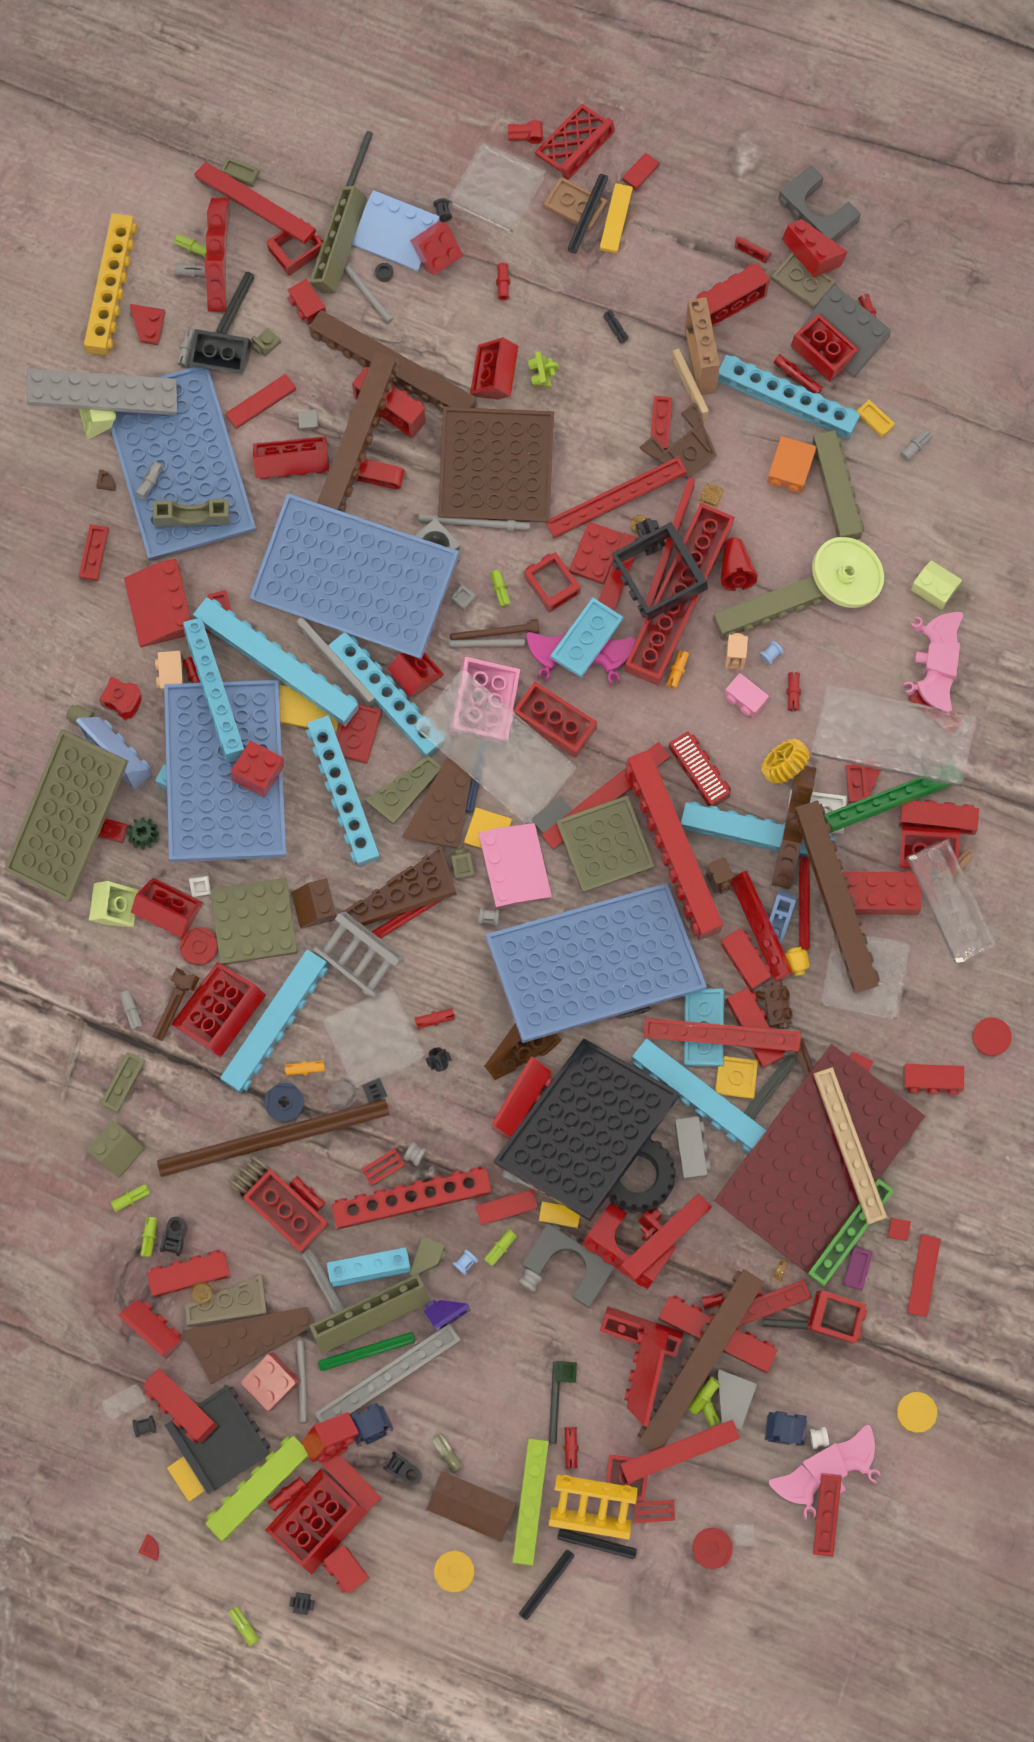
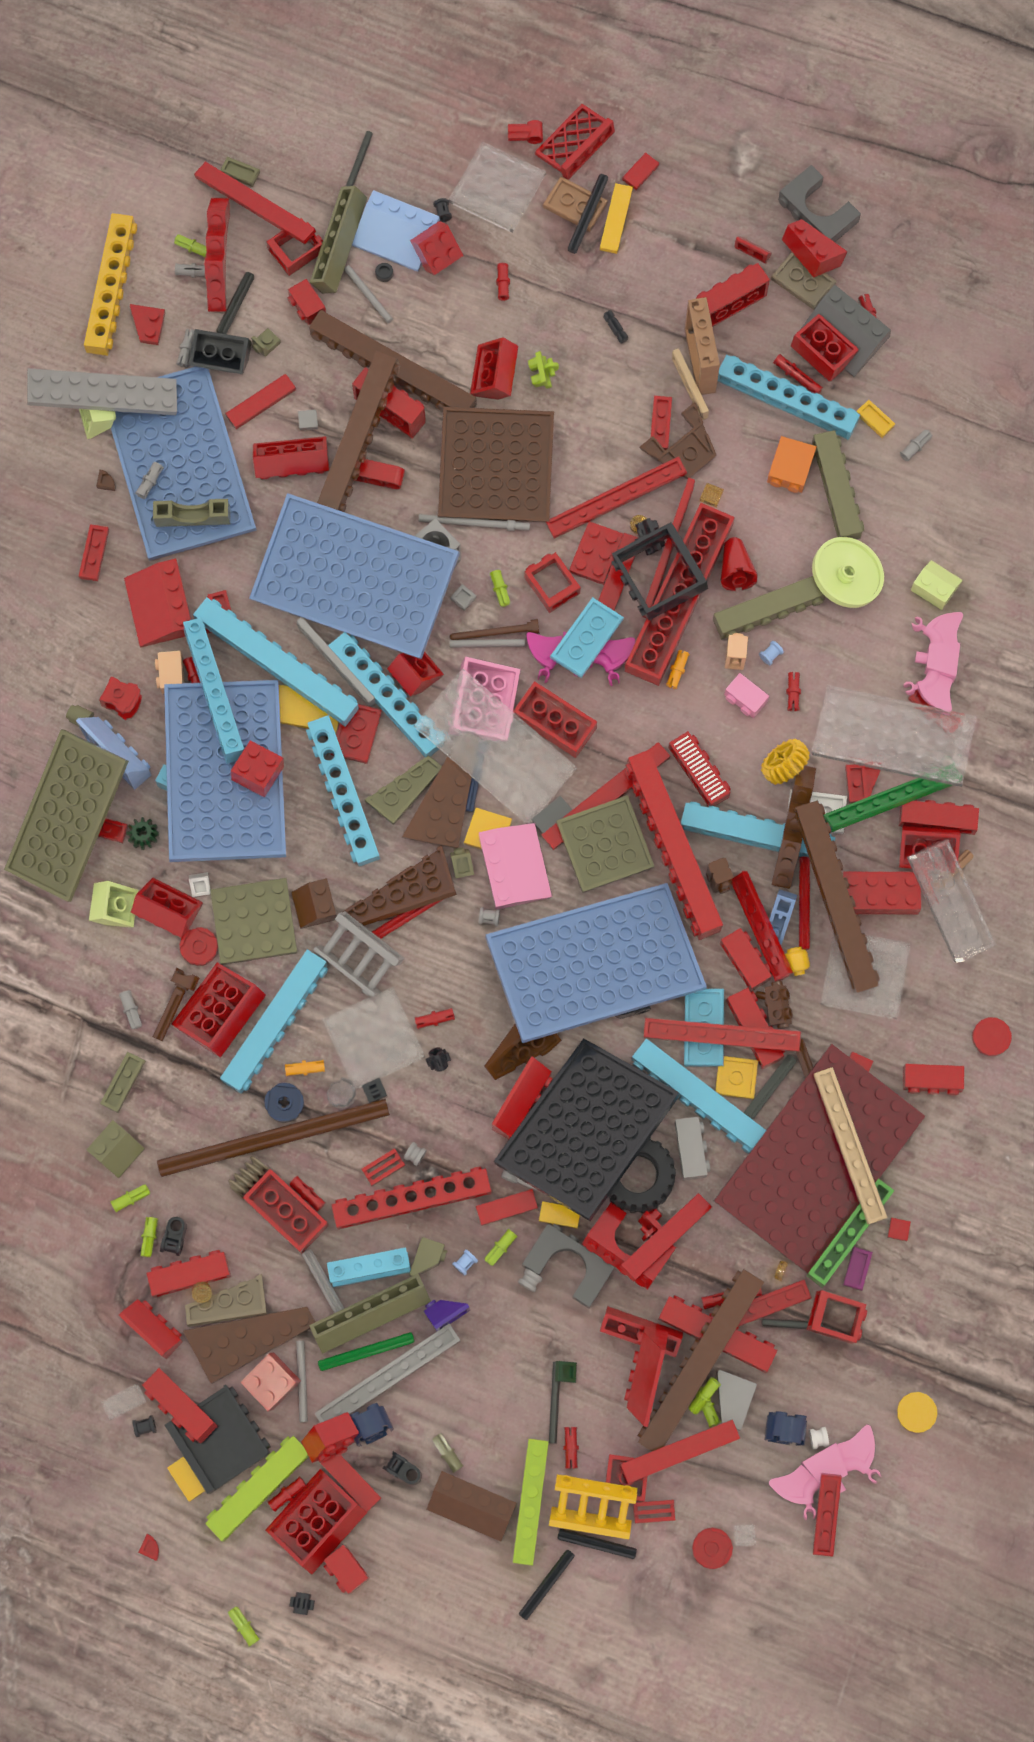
(454, 1571): yellow tile -> none
(923, 1275): red tile -> none

